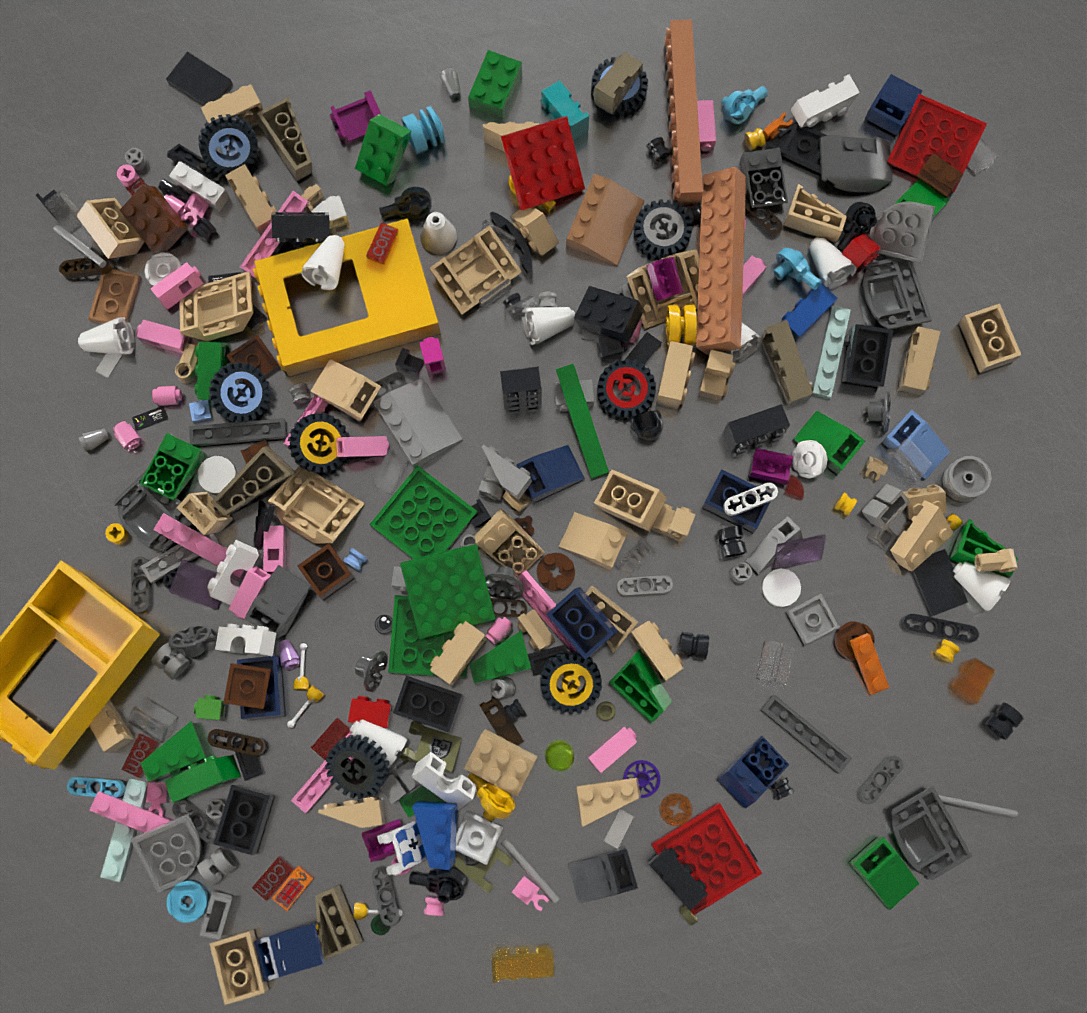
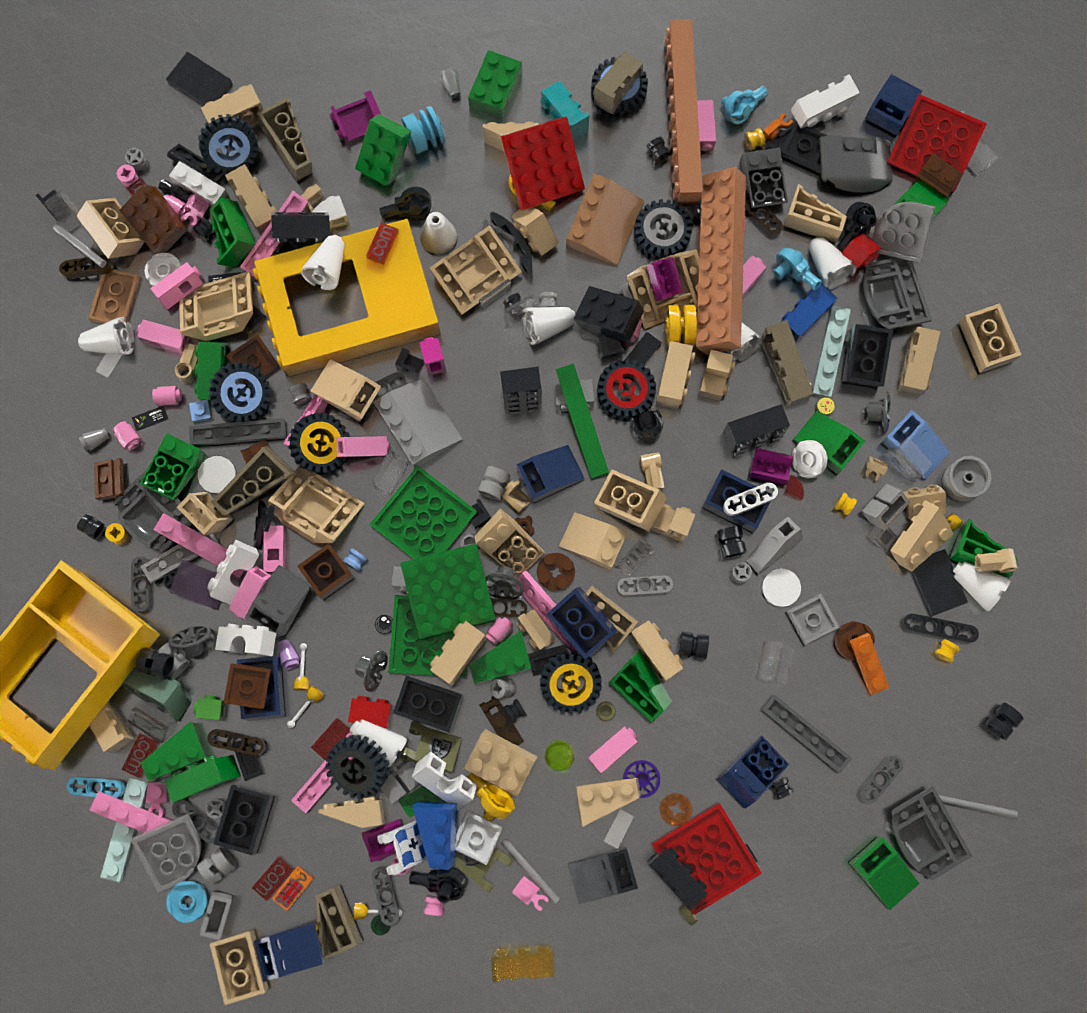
(90, 526): none -> black wheel
(108, 479): none -> reddish brown plate
(155, 663): none -> black wheel
(163, 693): none -> sand green wedge
(232, 232): none -> green wedge
(511, 478): light grey slope -> none
(651, 466): none -> tan piece
(799, 551): clear purple piece -> none
(825, 405): none -> light yellow tile
(973, 680): clear orange brick -> none

